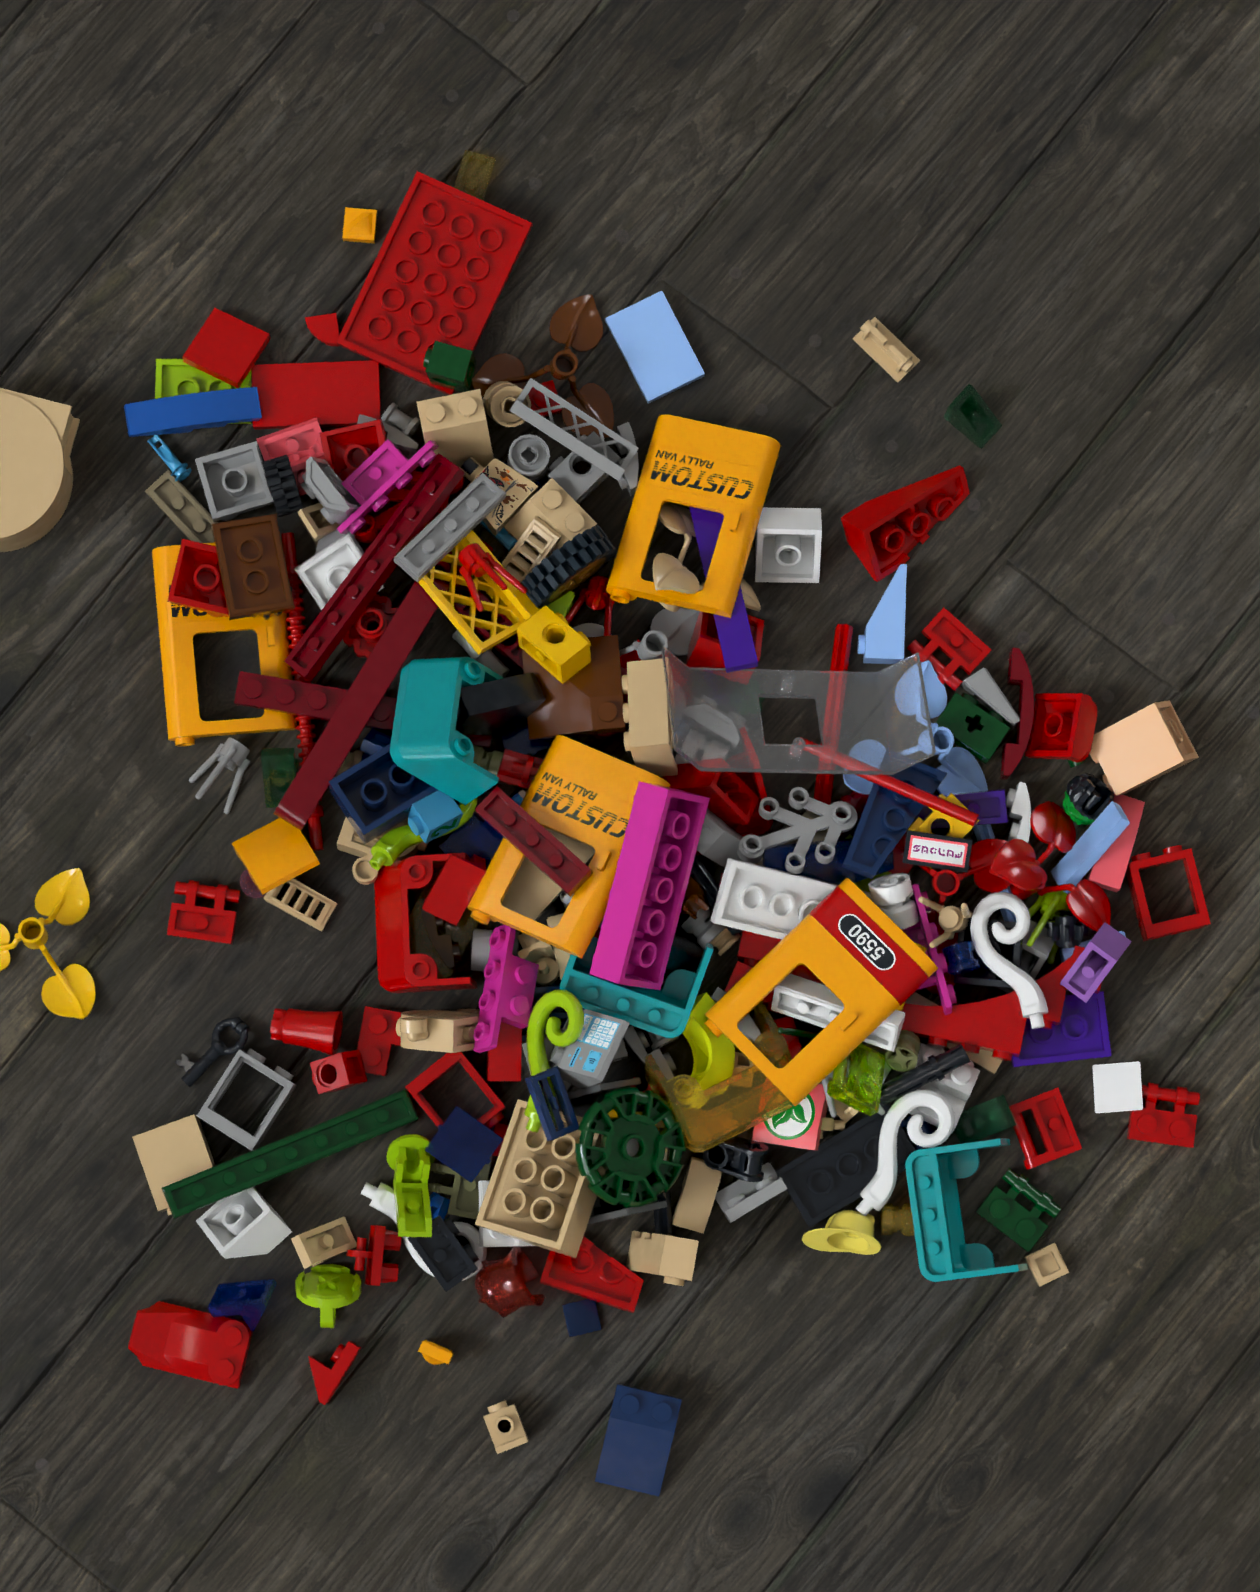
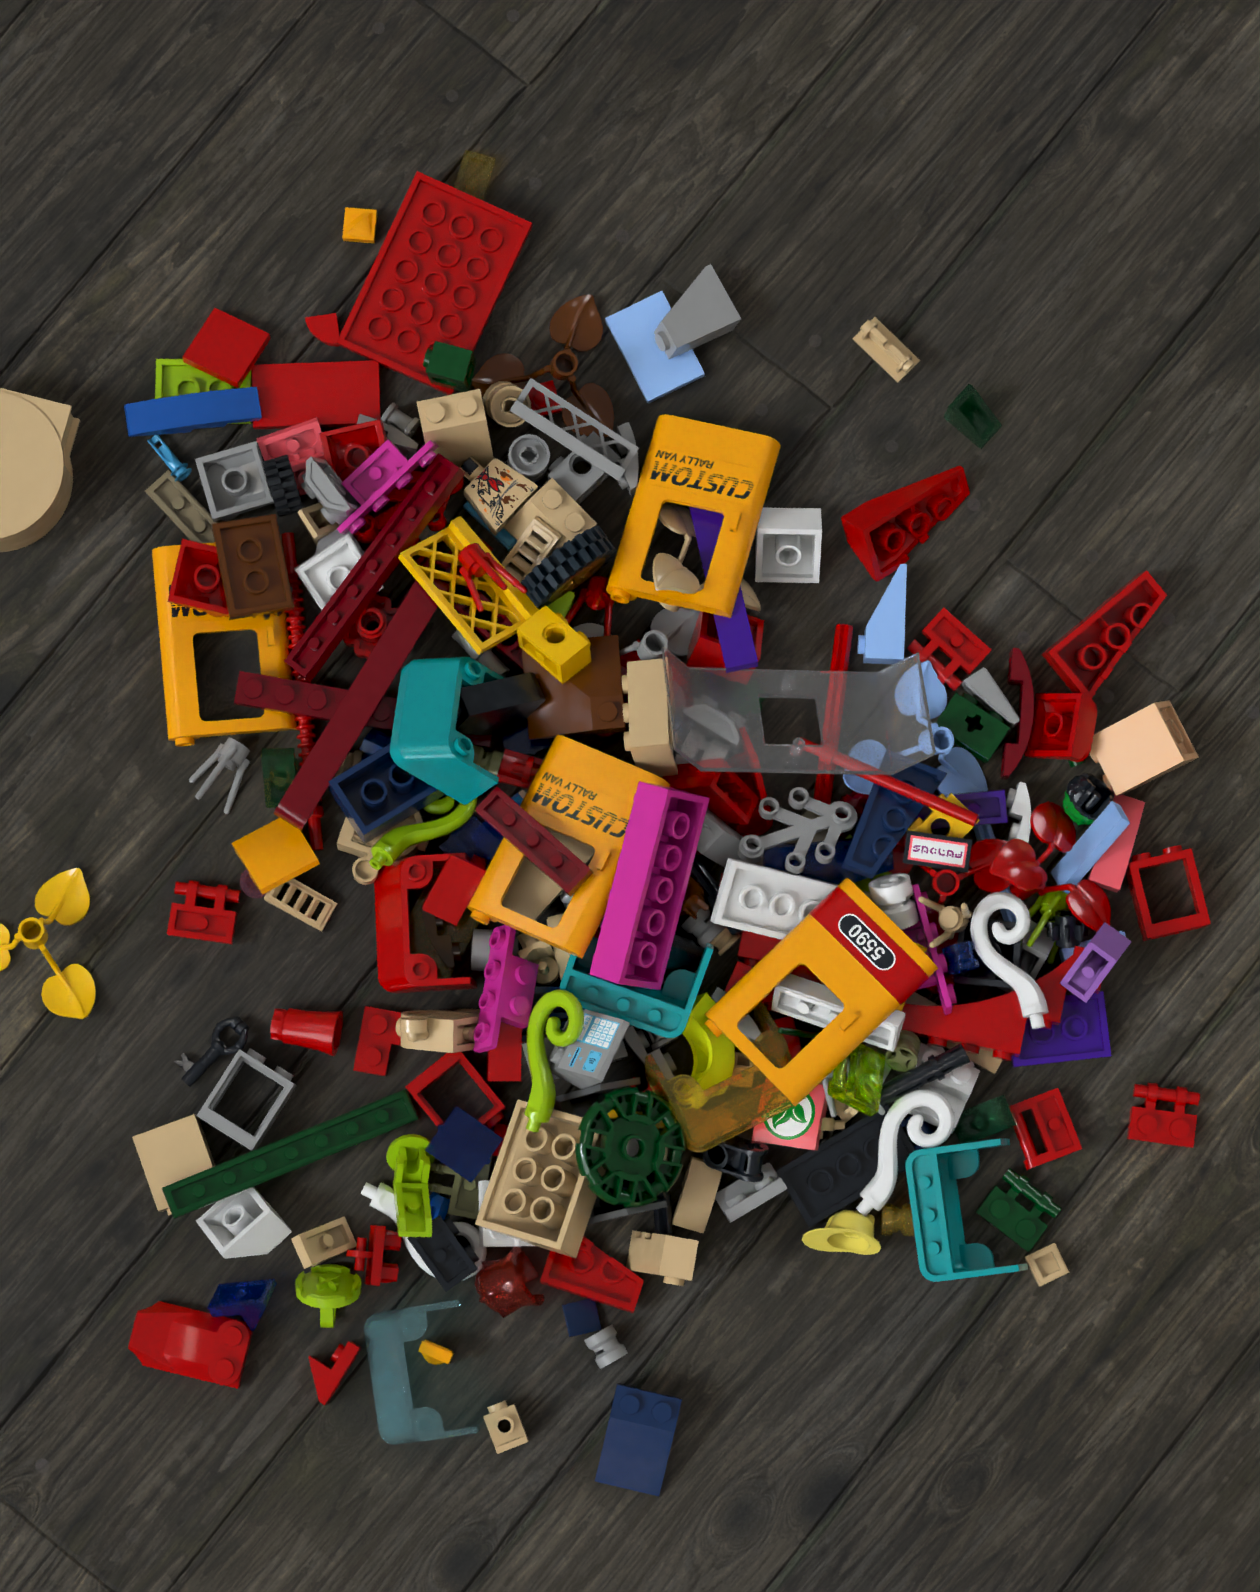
(348, 1067): red brick -> none
(395, 1414): none -> clear light blue windscreen
(434, 816): dark azure brick -> none
(449, 527): light grey tile -> none
(544, 1111): dark blue tile -> none
(606, 1346): none -> light grey wheel
(697, 316): none -> light grey slope
(1097, 642): none -> red wedge
(1117, 1087): white sticker -> none

